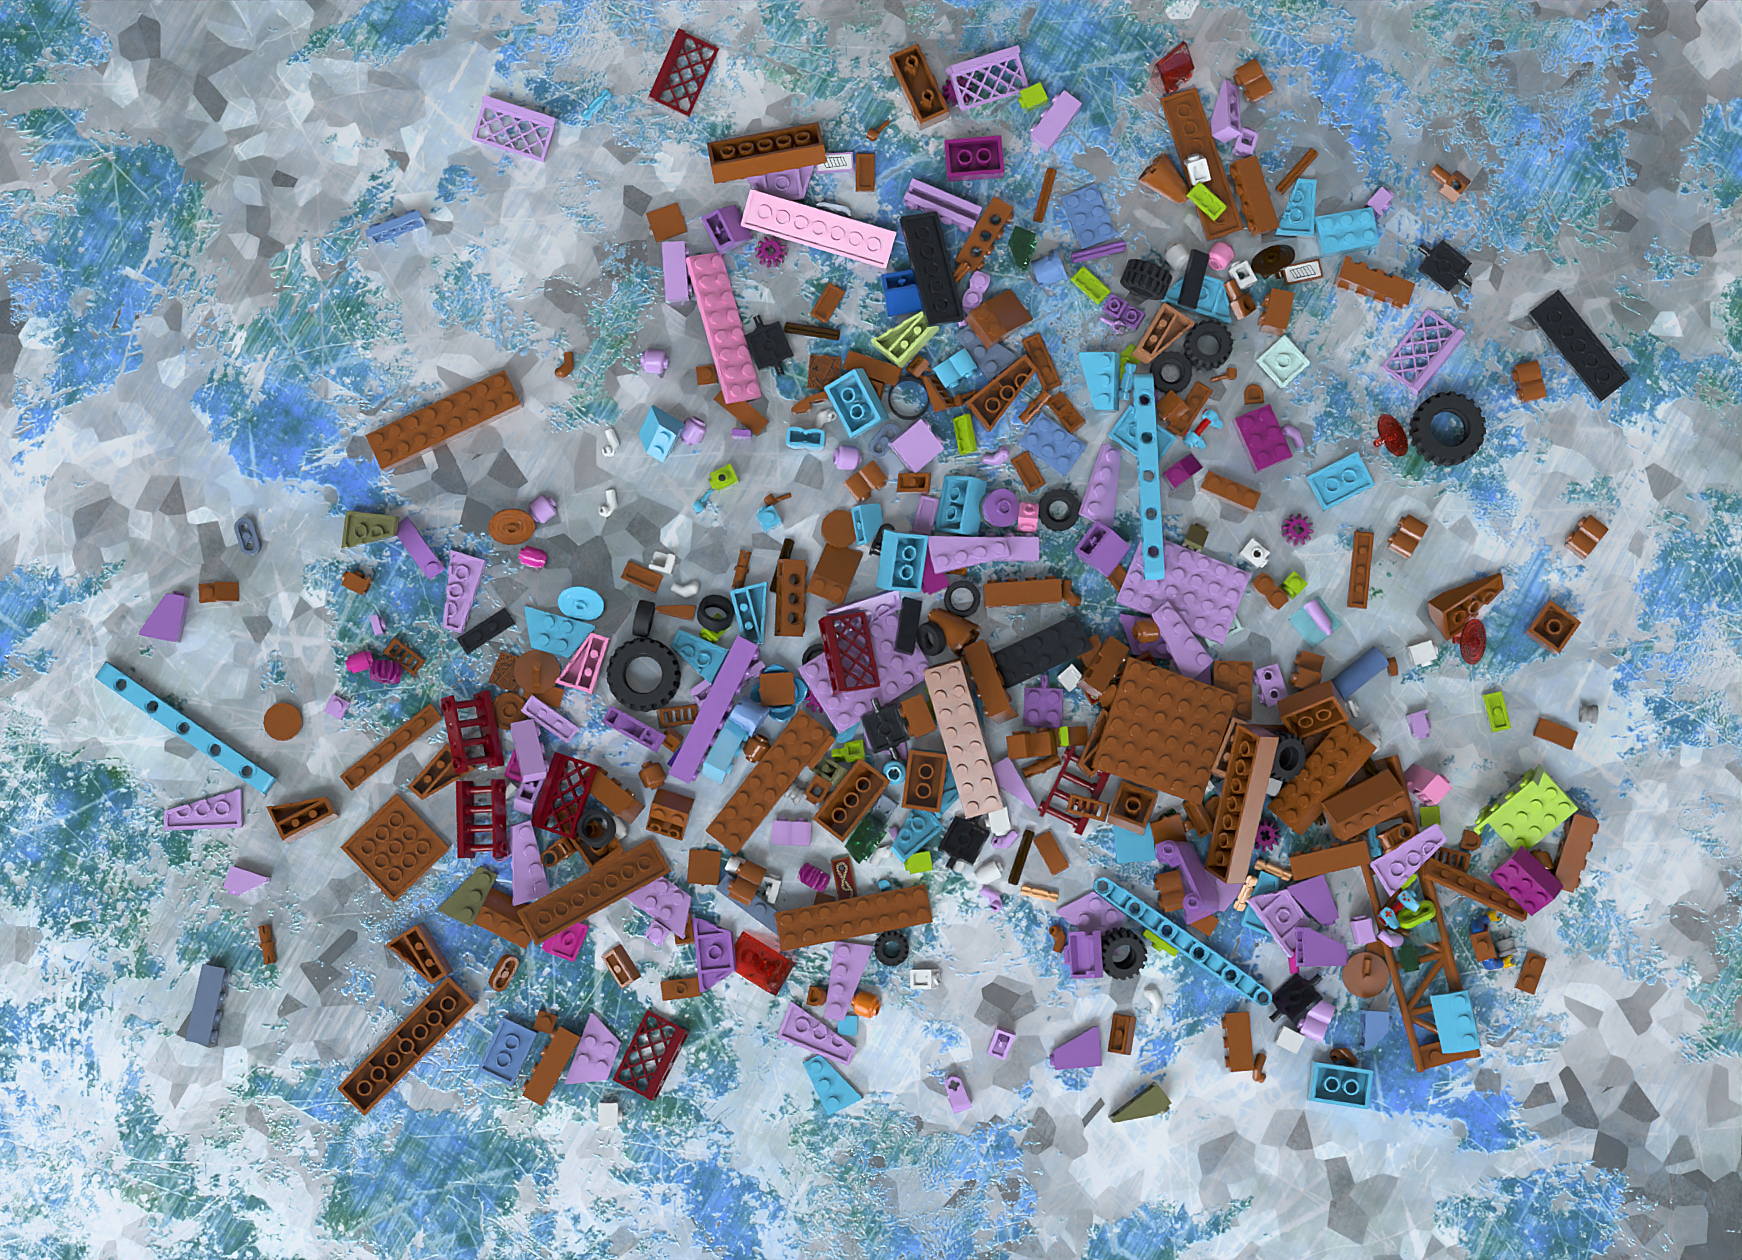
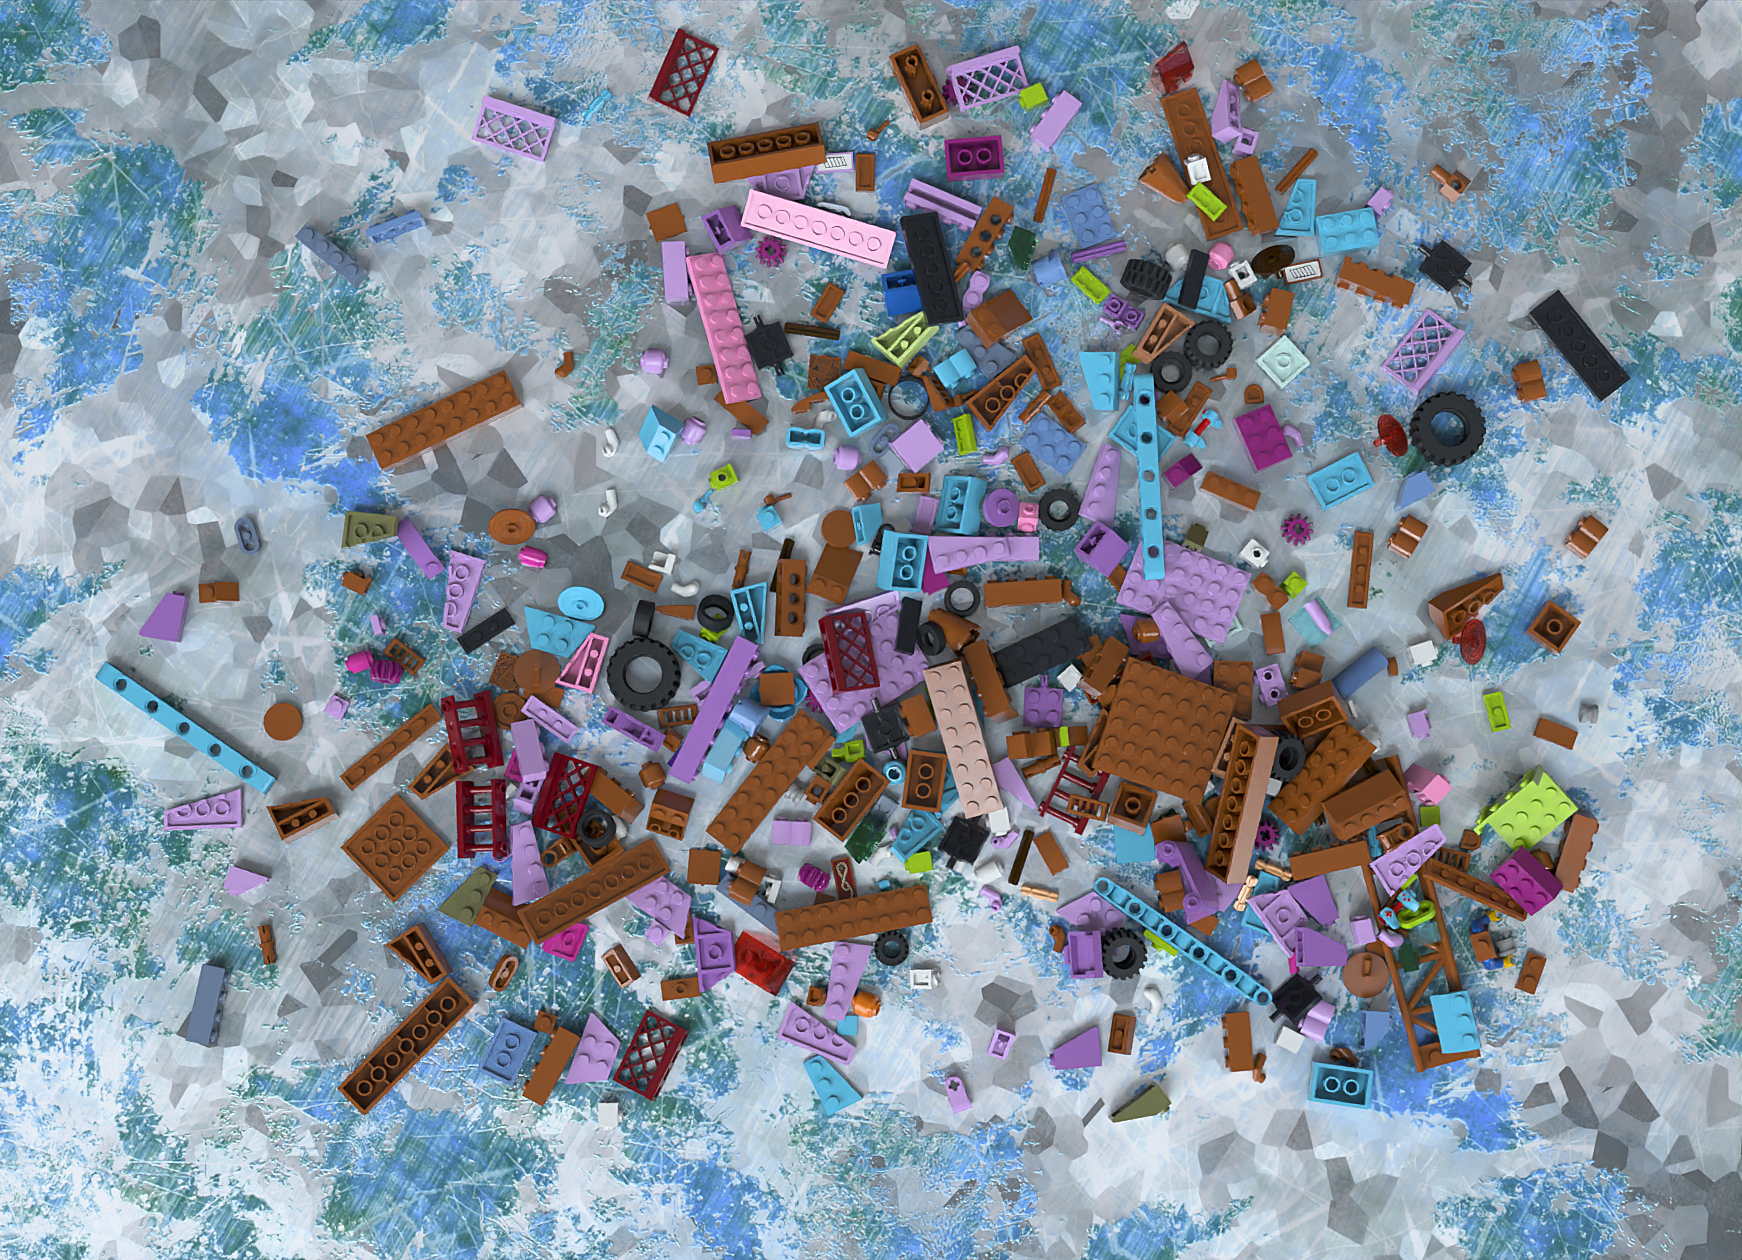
(331, 255): none -> sand blue brick
(1273, 633): none -> dark orange slope
(1413, 489): none -> medium blue slope

